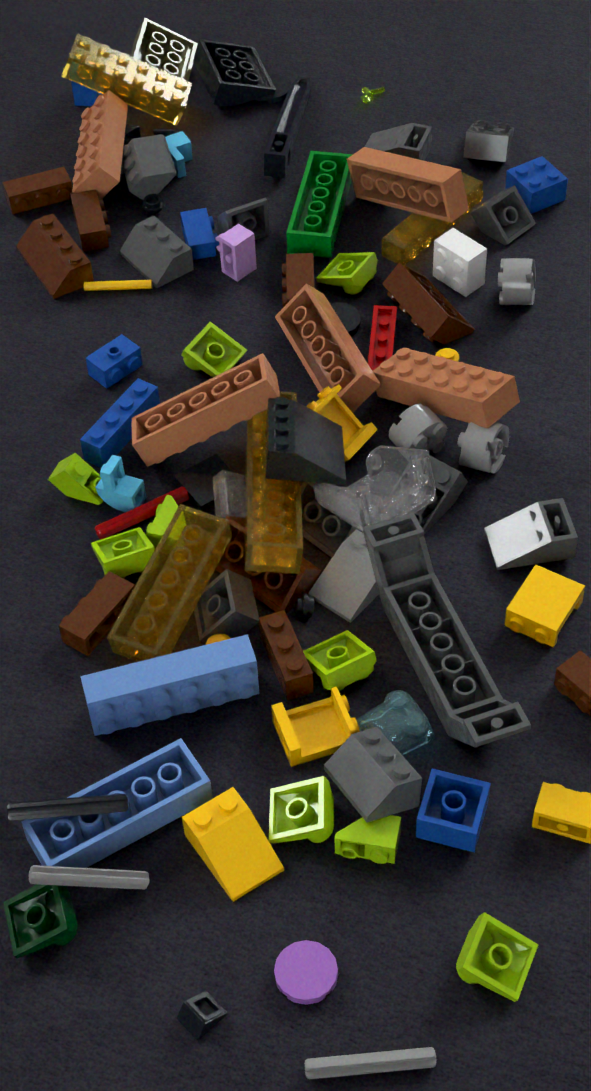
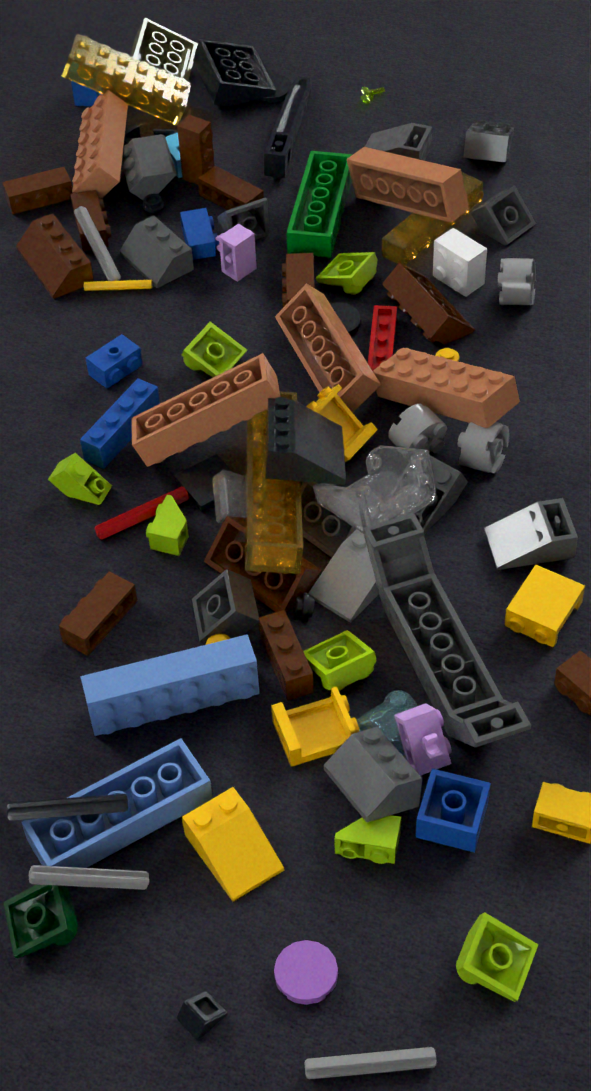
(97, 244): none -> light grey axle
(119, 489): medium azure brick -> none
(124, 552): lime slope -> none
(170, 585): clear yellow brick -> none
(195, 147): none -> reddish brown brick
(227, 189): none -> reddish brown brick
(301, 811): lime slope -> none
(423, 738): none -> lavender brick
(538, 183): blue brick -> none

